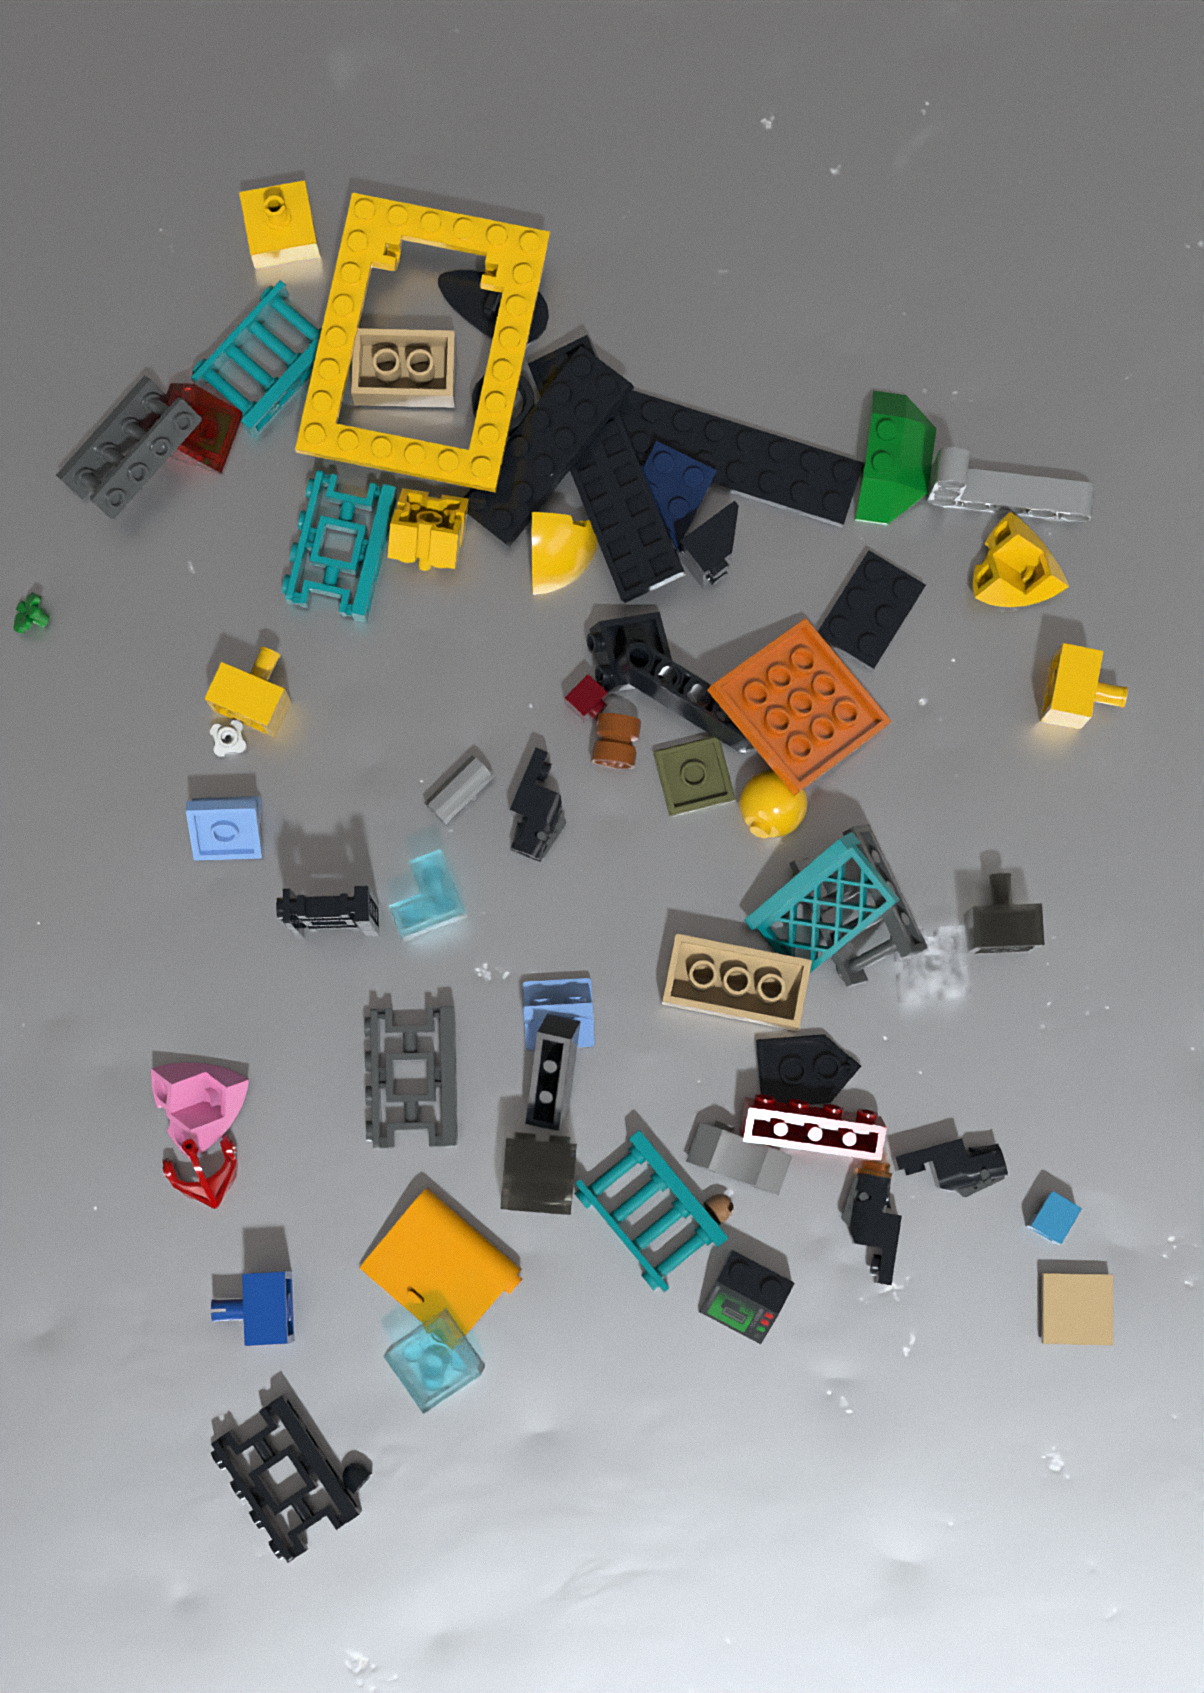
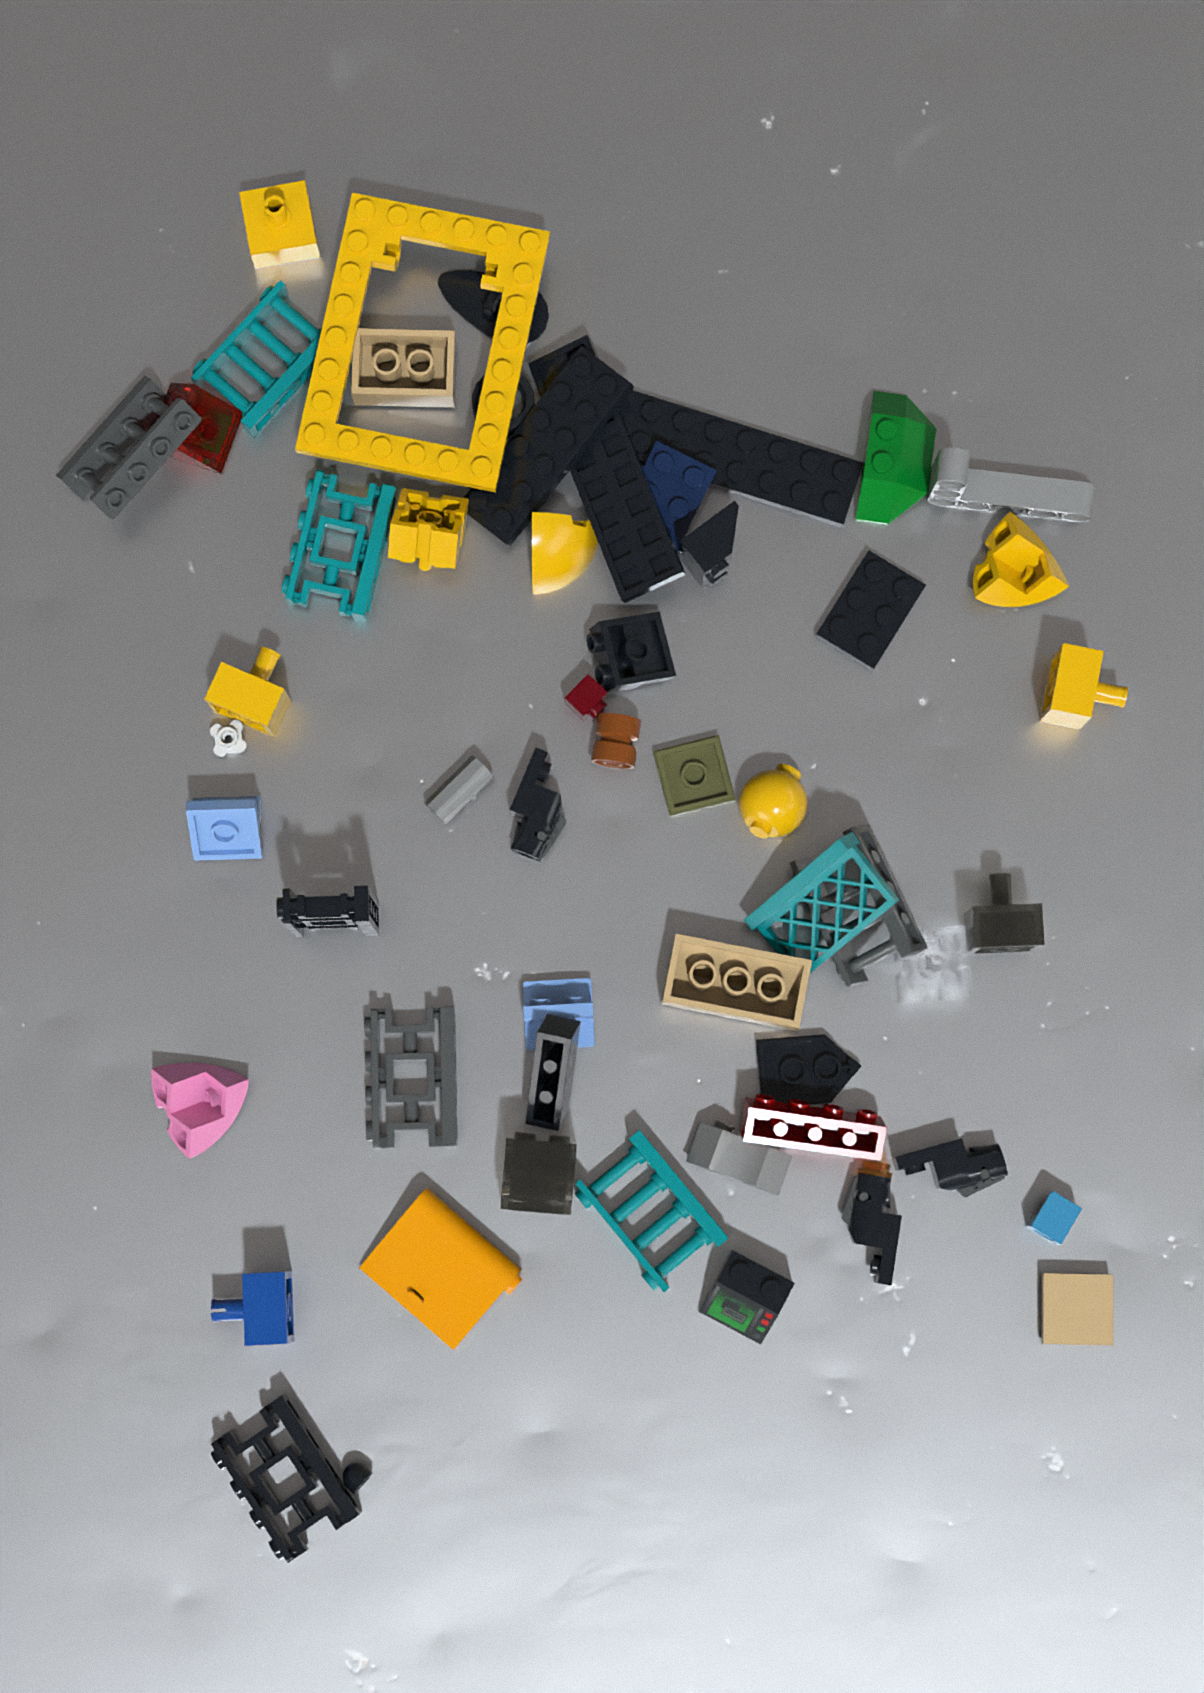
(29, 614): green plant -> none
(210, 1190): red helmet -> none
(434, 1361): clear light blue brick -> none
(435, 905): clear light blue brick -> none
(675, 693): black beam -> none
(719, 1208): medium nougat hinge -> none
(799, 706): orange plate -> none

